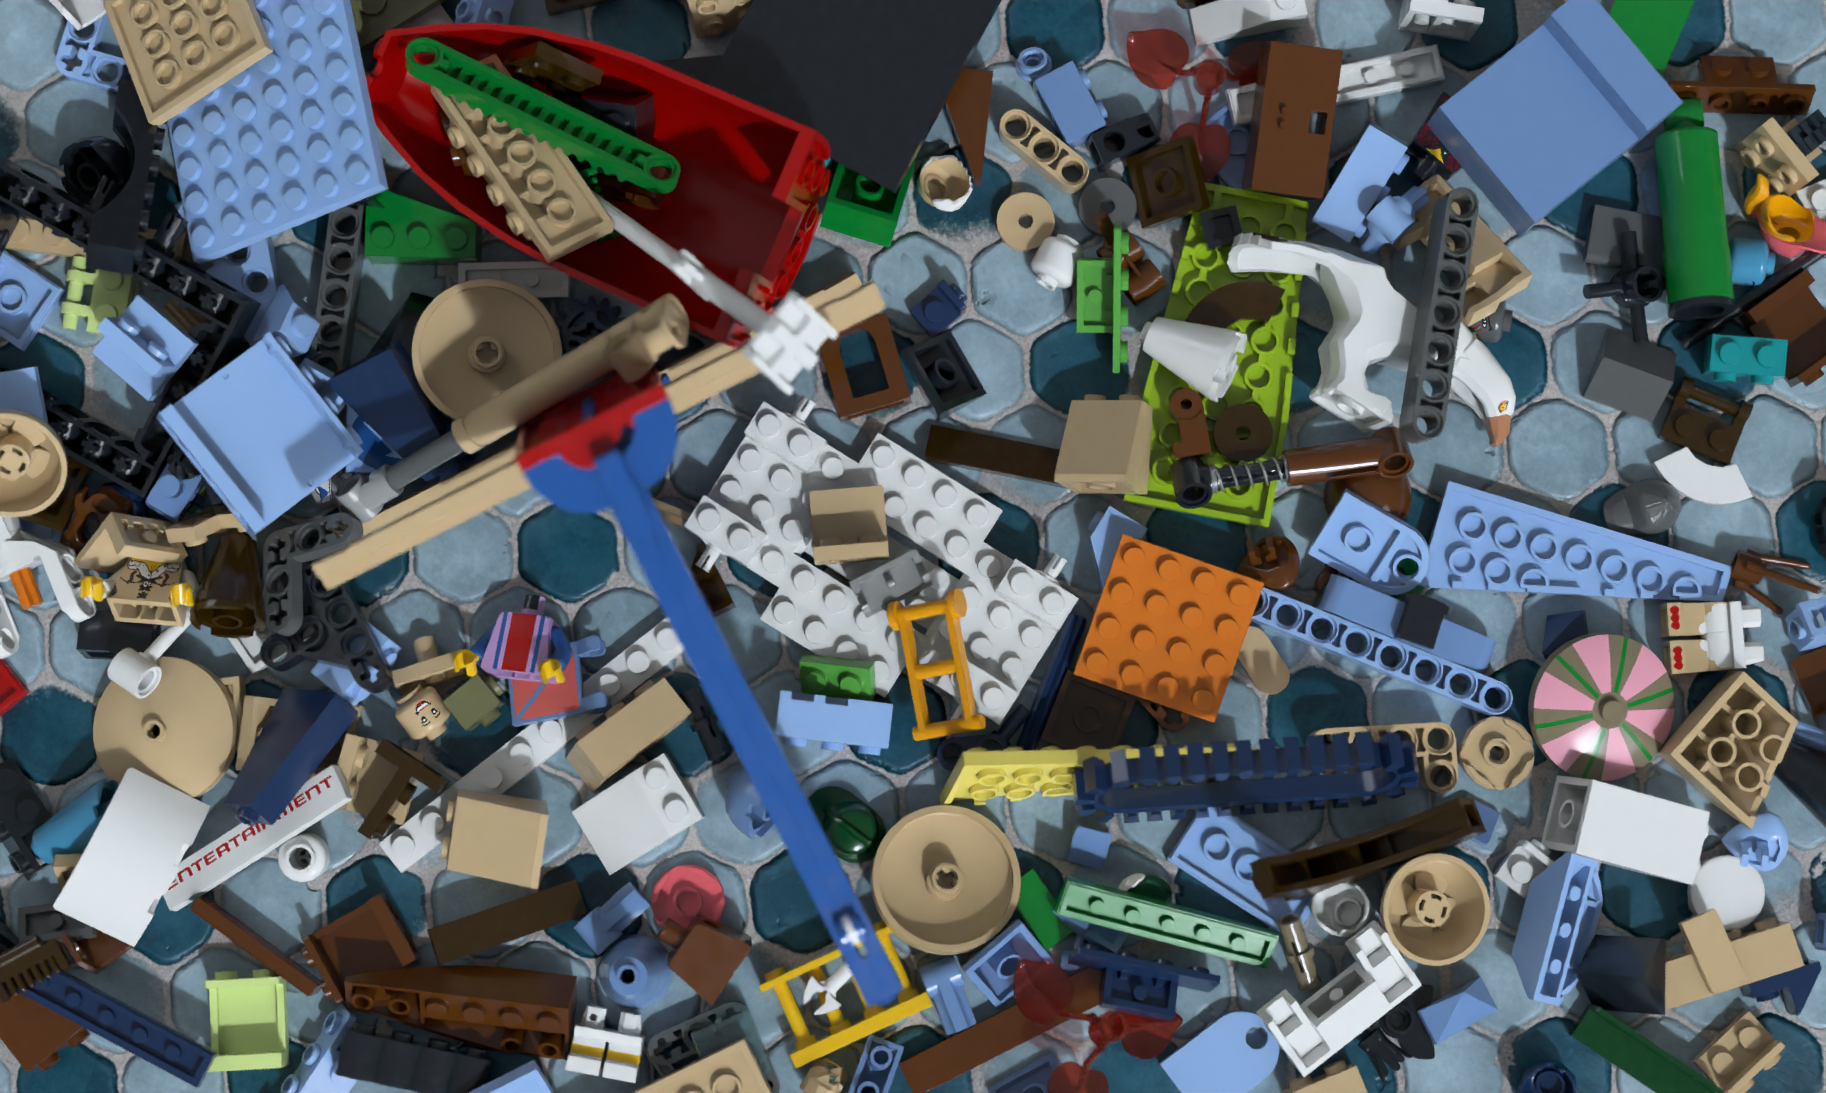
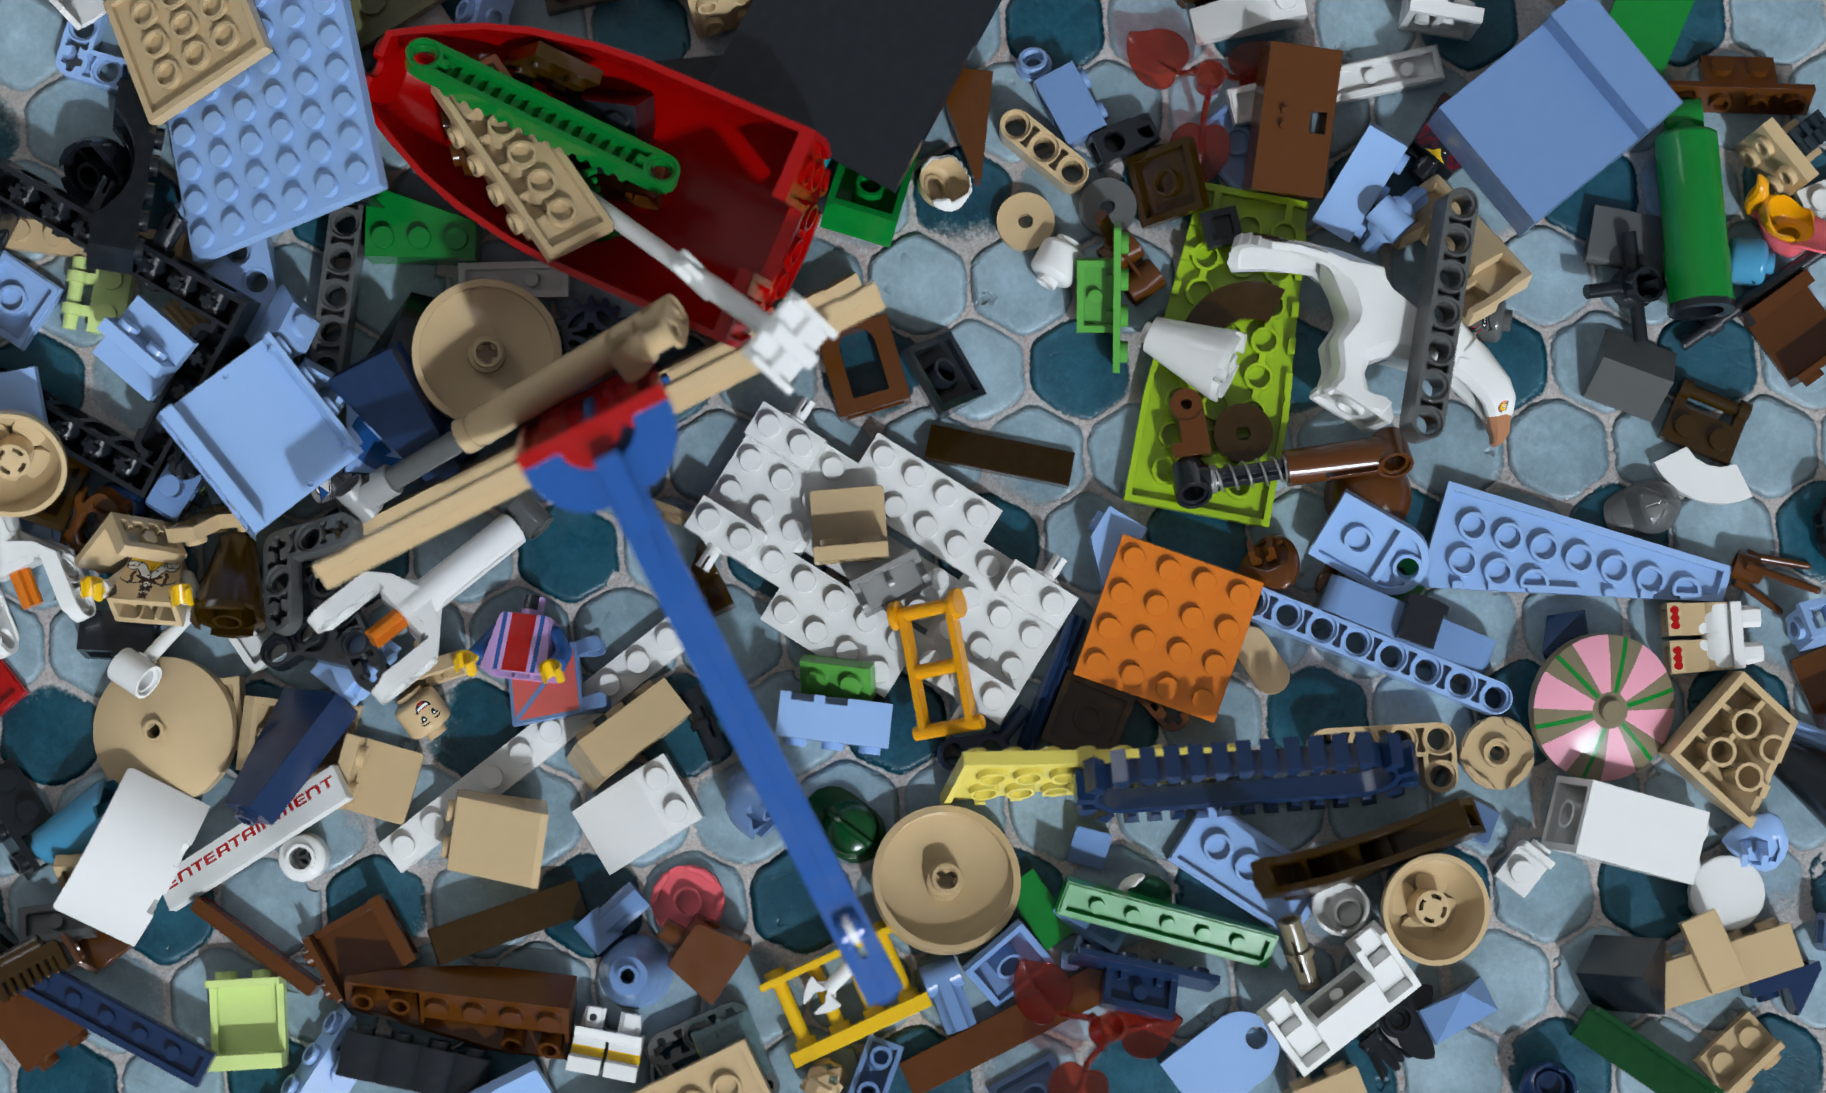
(399, 789): dark brown bracket -> none
(420, 602): none -> white piece
(476, 702): olive brick -> none
(940, 308): dark blue bracket -> none
(1106, 446): tan slope -> none
(1557, 927): light blue wedge -> none
(1744, 357): teal brick -> none

